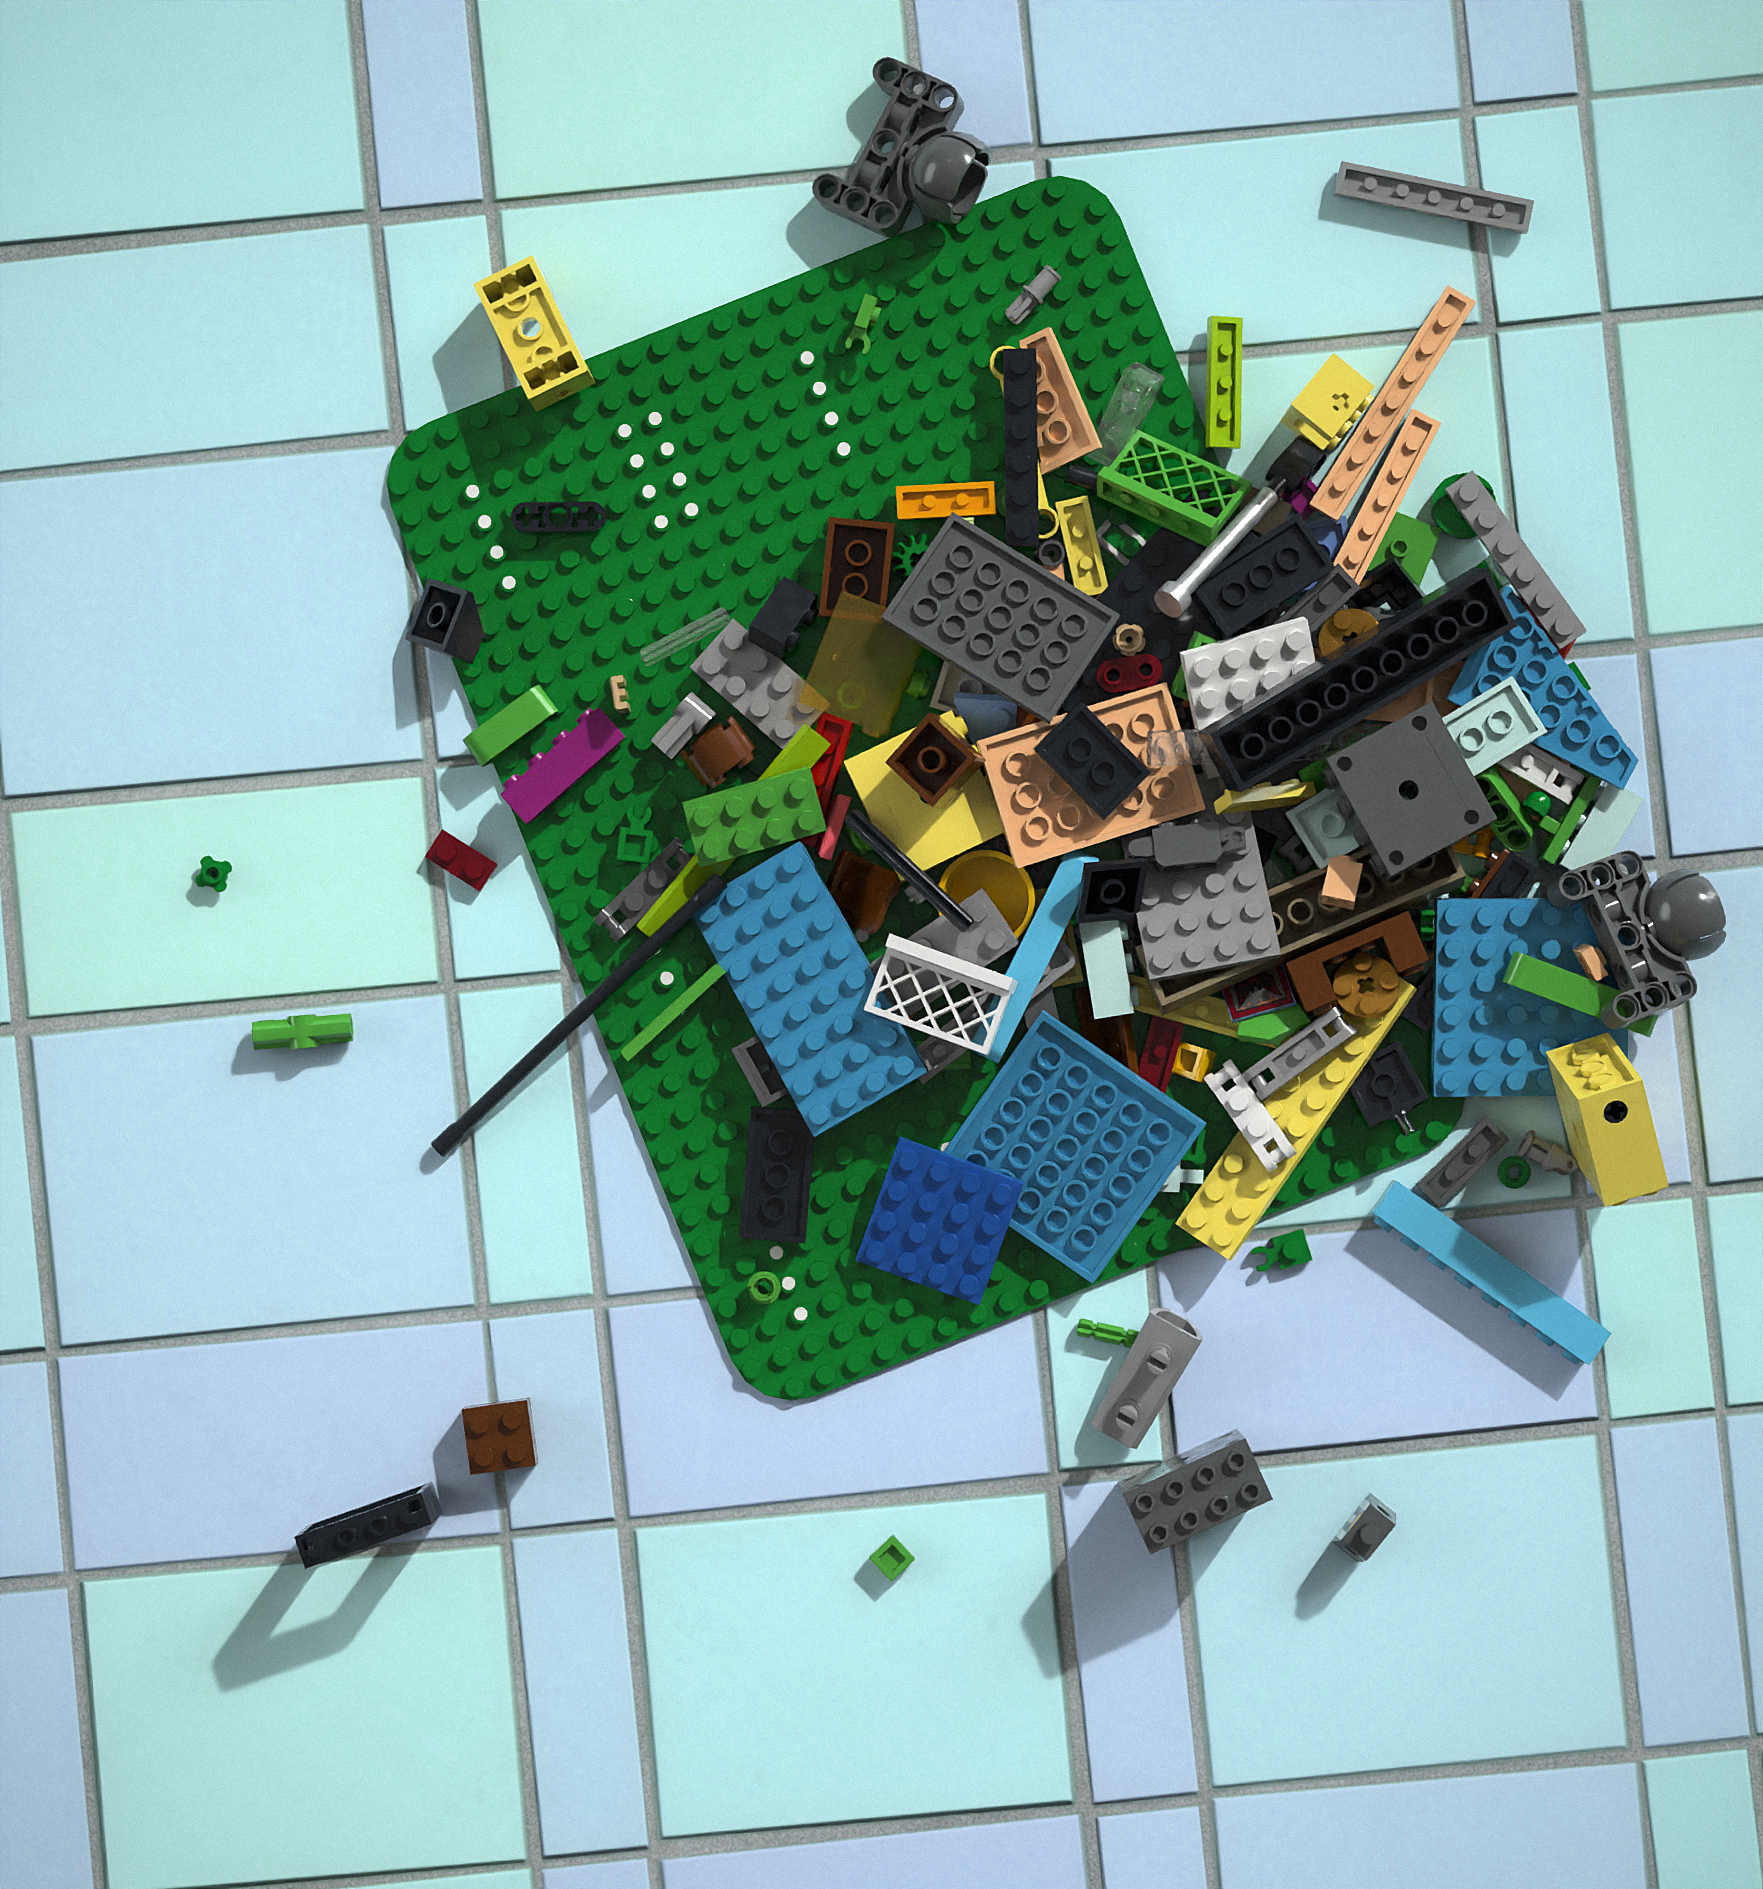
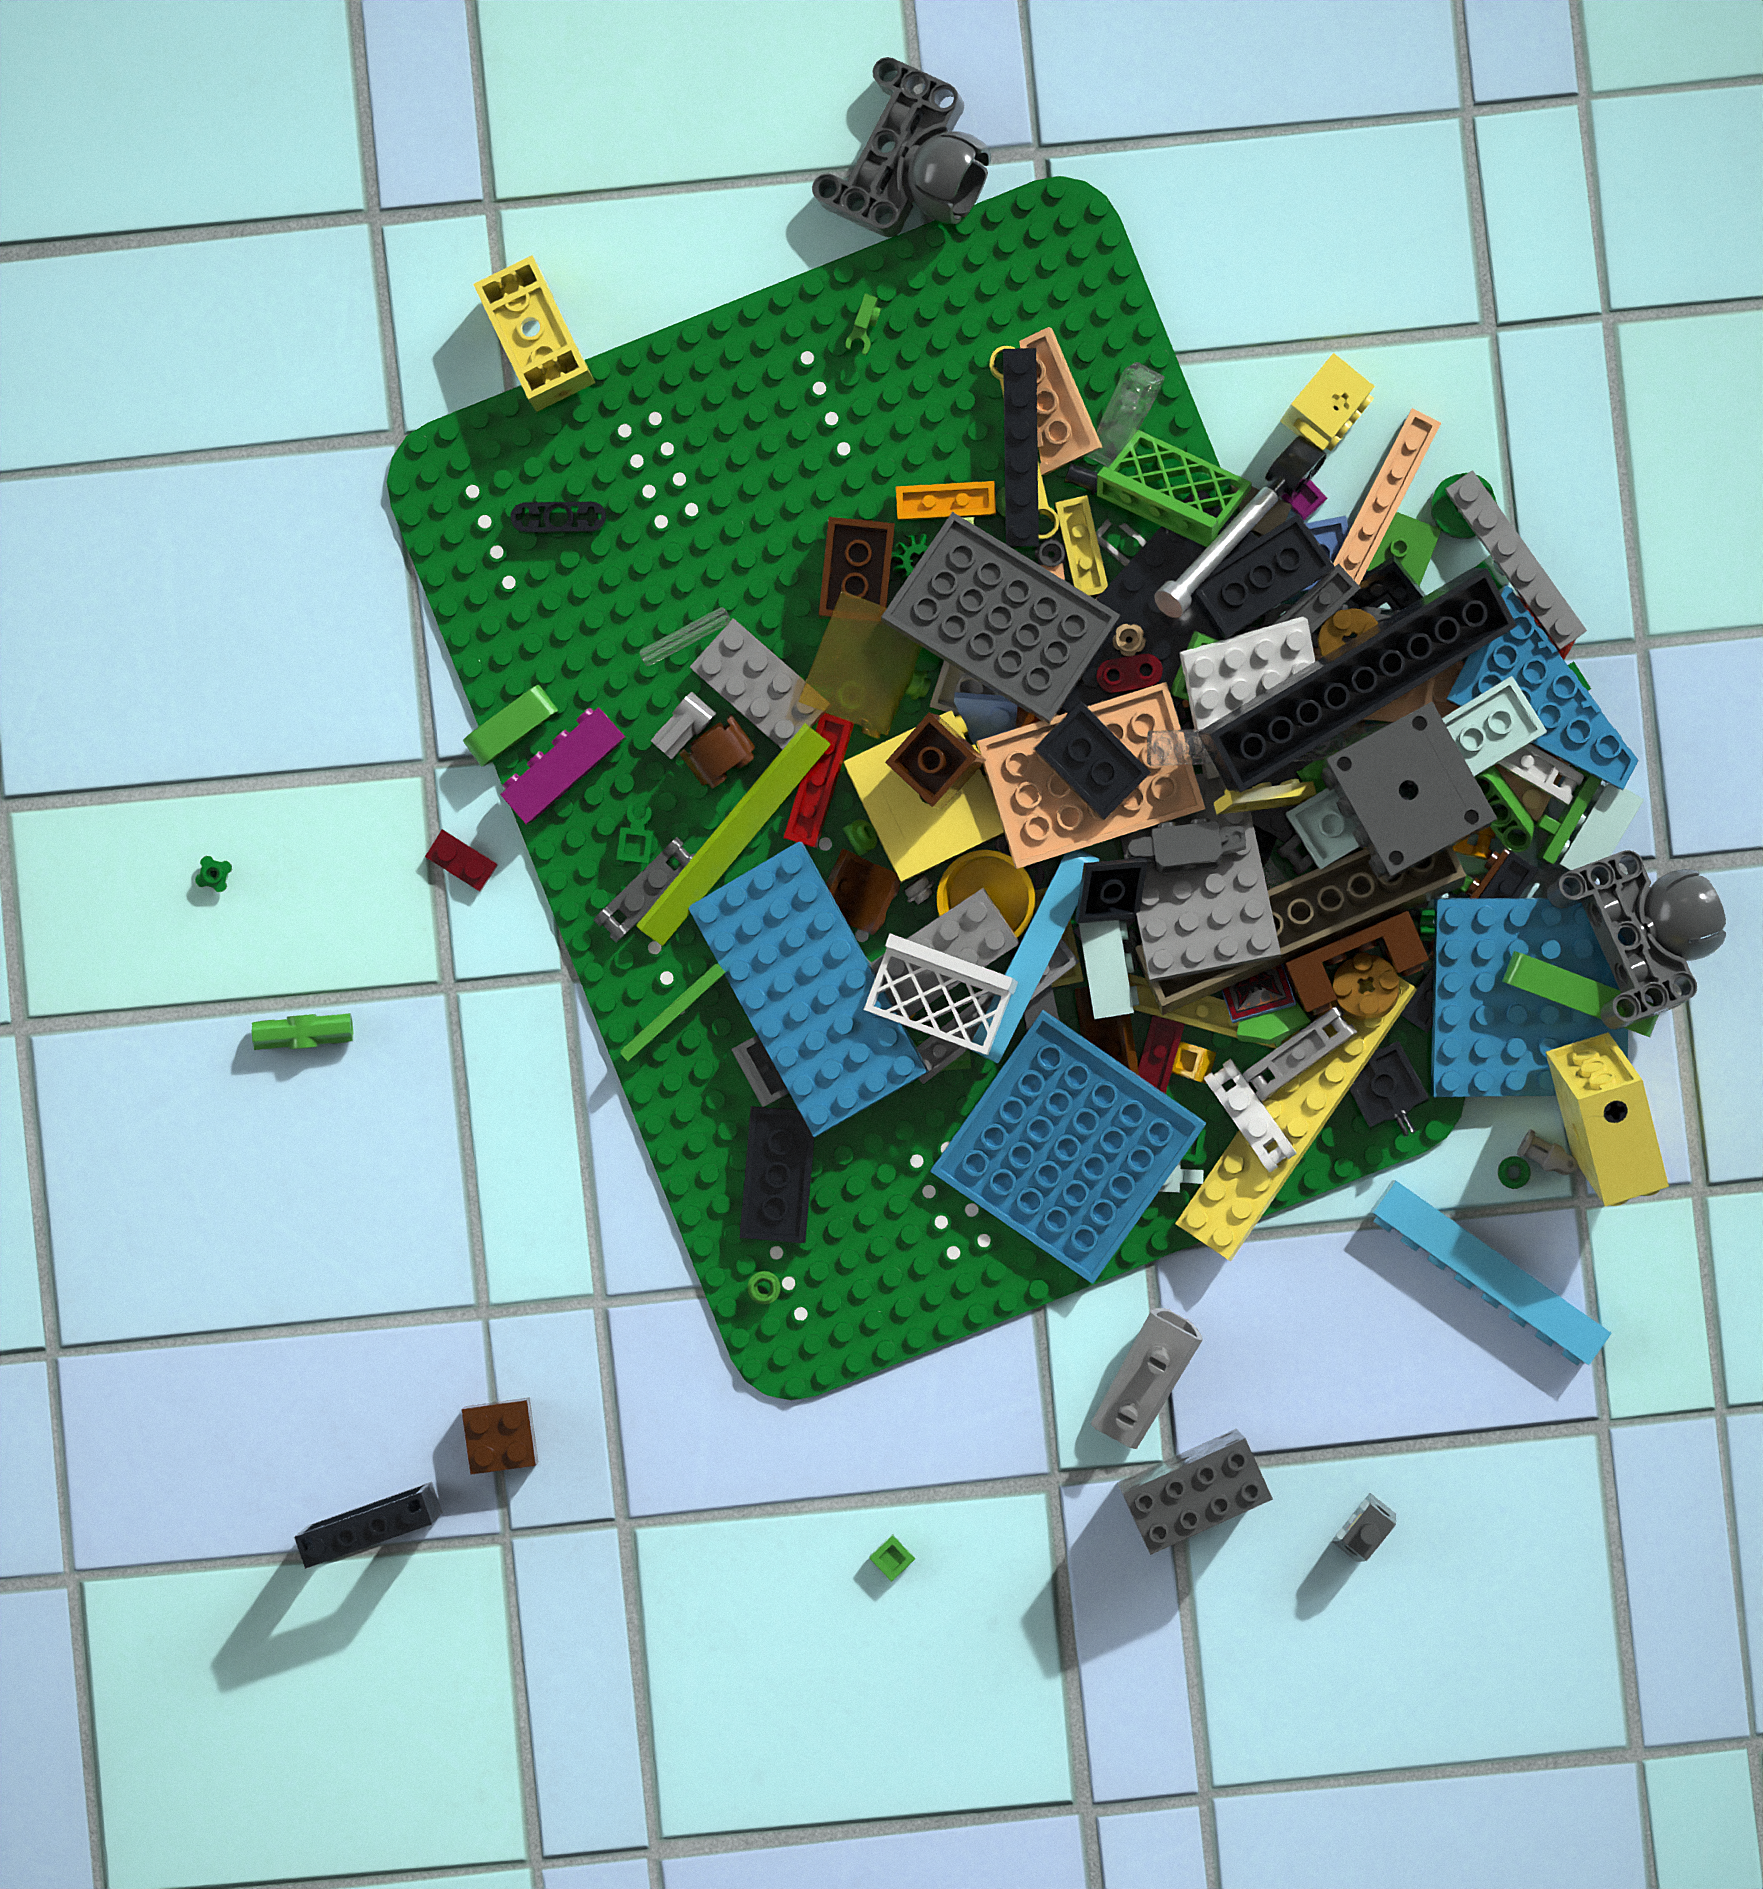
(447, 621): black slope -> none
(619, 694): tan tile -> none
(700, 899): black piece -> none
(754, 816): bright green plate -> none
(783, 618): black brick -> none
(833, 825): coral tile -> none
(909, 870): black axle -> none
(939, 1220): blue plate -> none
(1032, 295): light grey axle -> none
(1106, 1332): bright green axle -> none
(1223, 382): lime plate -> none
(1287, 1249): green plate -> none
(1342, 882): light nougat brick -> none
(1392, 404): light nougat plate -> none
(1434, 197): light grey plate -> none
(1462, 1161): dark grey plate -> none
(1537, 803): green hinge -> none
(1592, 961): light nougat plate -> none

